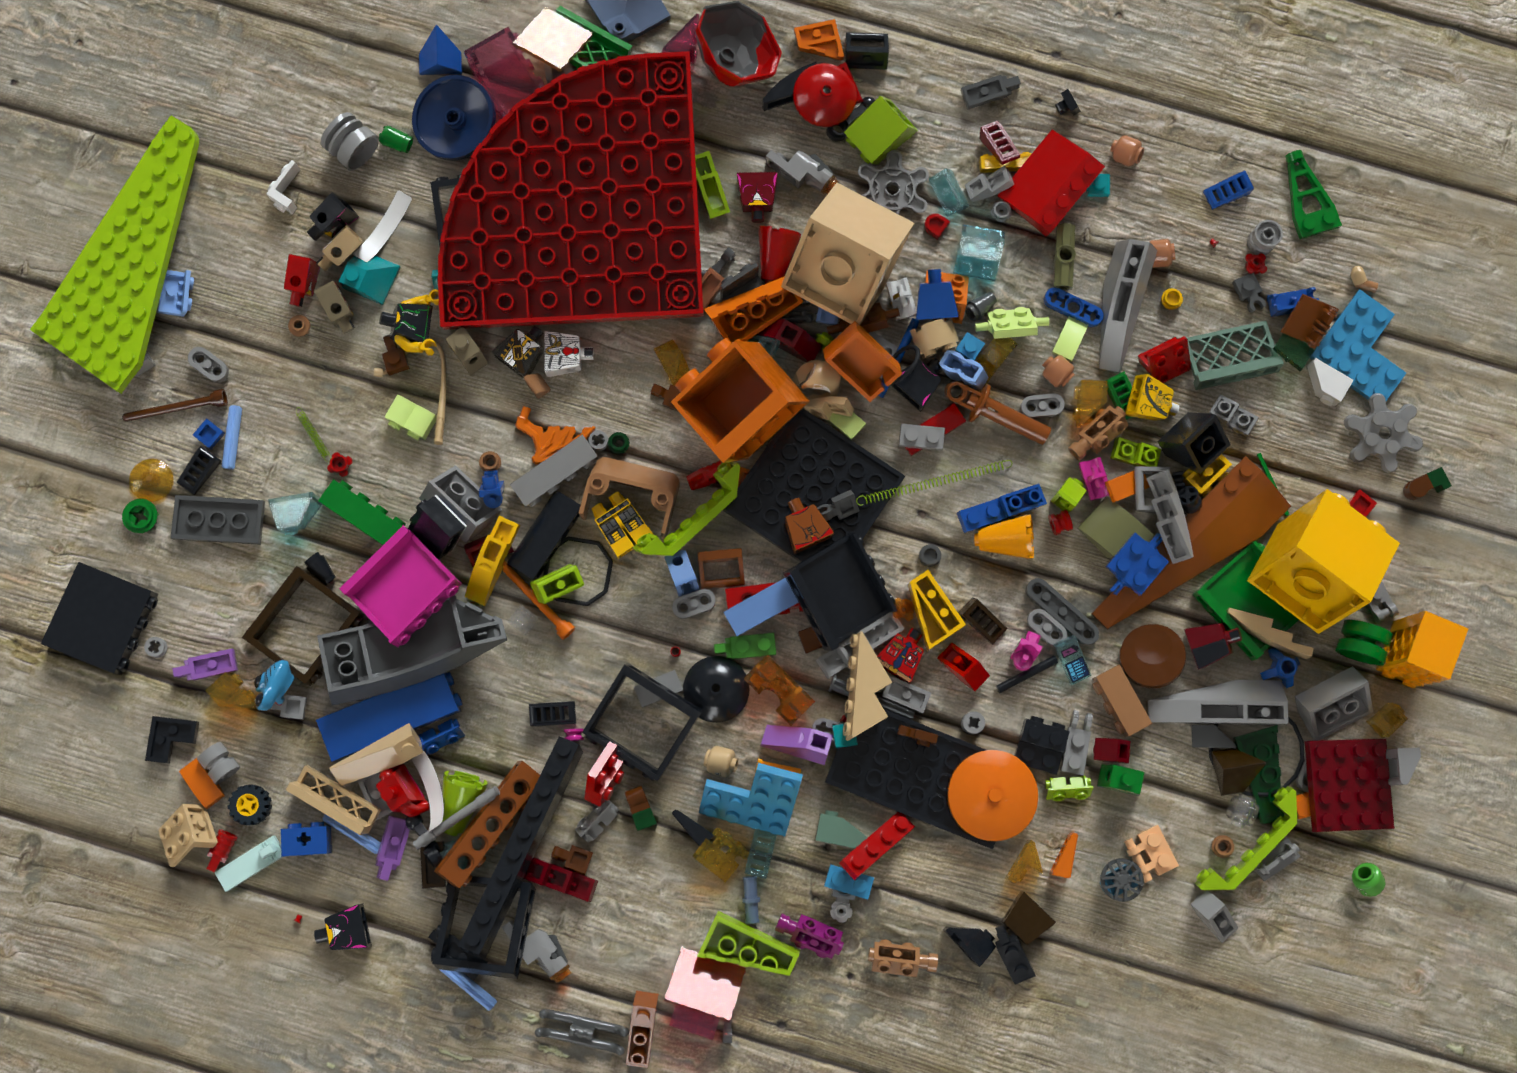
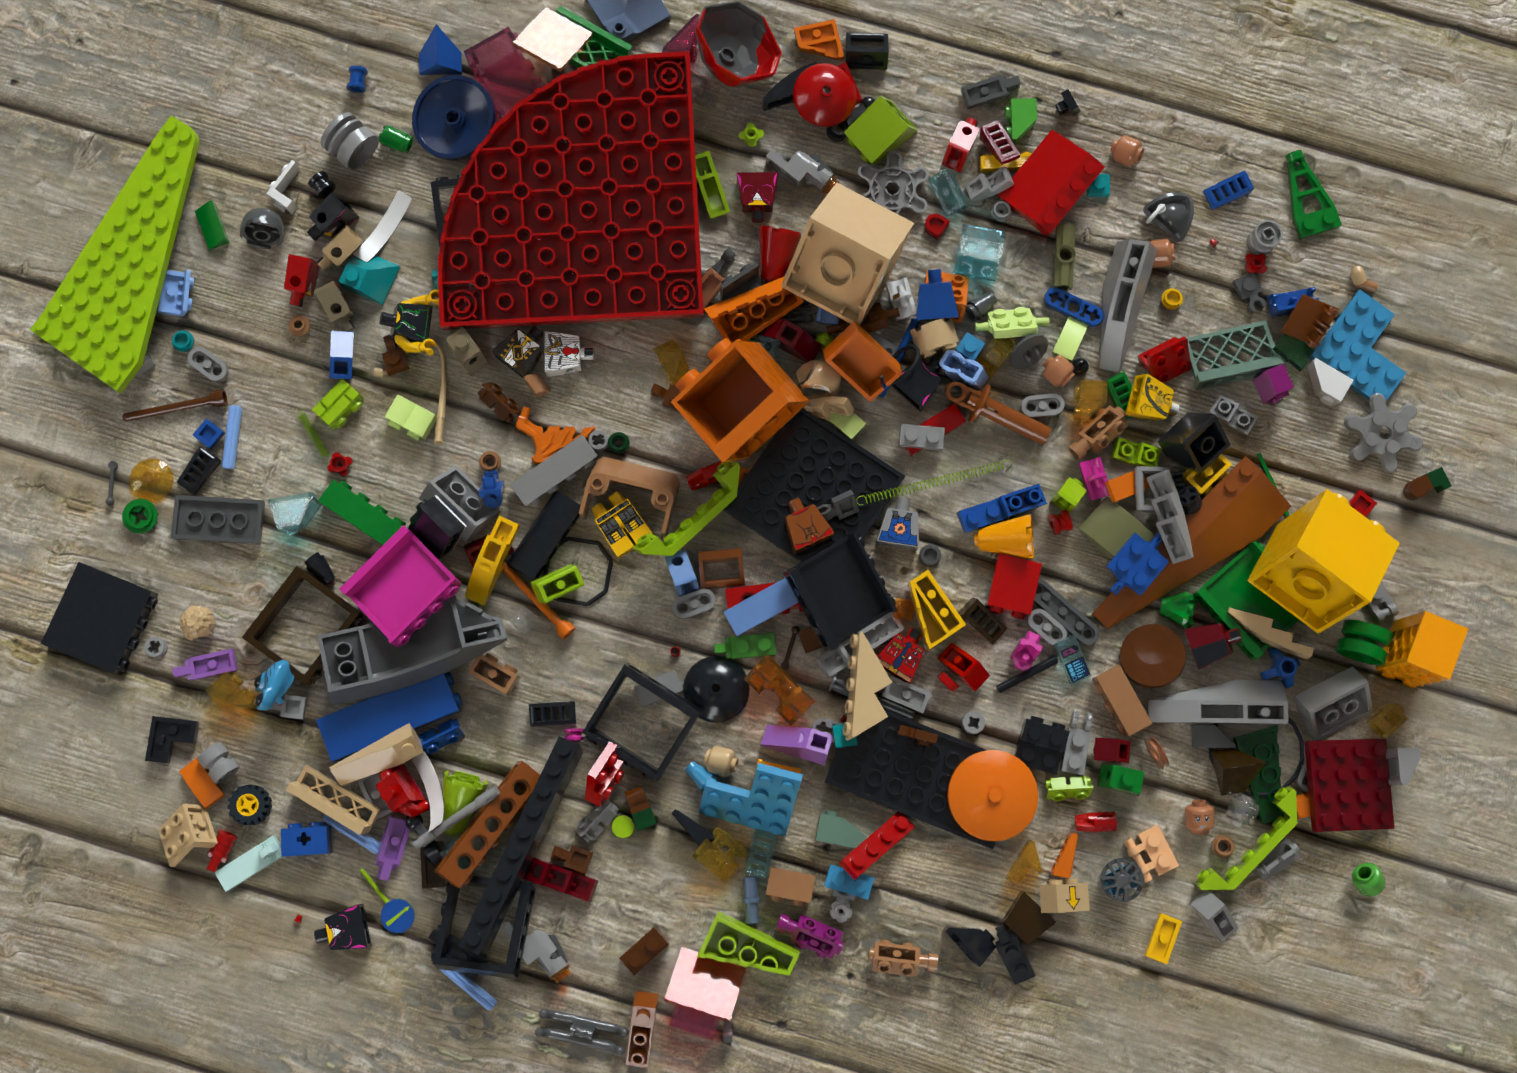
(113, 466): none -> dark grey hinge
(183, 341): none -> teal plate
(197, 622): none -> tan piece
(211, 225): none -> green slope
(262, 228): none -> dark grey cylinder
(321, 184): none -> black wheel
(338, 404): none -> lime brick
(341, 354): none -> slope
(357, 79): none -> blue bush
(396, 914): none -> blue piece
(493, 395): none -> reddish brown hinge
(493, 674): none -> medium nougat brick
(623, 826): none -> lime tile
(644, 950): none -> reddish brown brick
(700, 775): none -> dark azure cone
(751, 141): none -> lime plate
(785, 665): none -> dark brown hinge
(790, 885): none -> medium nougat brick
(899, 527): none -> torso
(947, 681): none -> red tile
(963, 141): none -> red torso
(1013, 586): none -> red panel
(1021, 117): none -> bright green slope
(1028, 351): none -> dark grey piece
(1064, 897): none -> tan brick
(1083, 370): none -> black hinge
(1096, 822): none -> red hinge
(1156, 752): none -> nougat piece
(1163, 938): none -> yellow plate
(1171, 213): none -> dark grey hat
(1179, 608): none -> green rock
(1199, 817): none -> nougat head
(1274, 385): none -> magenta brick

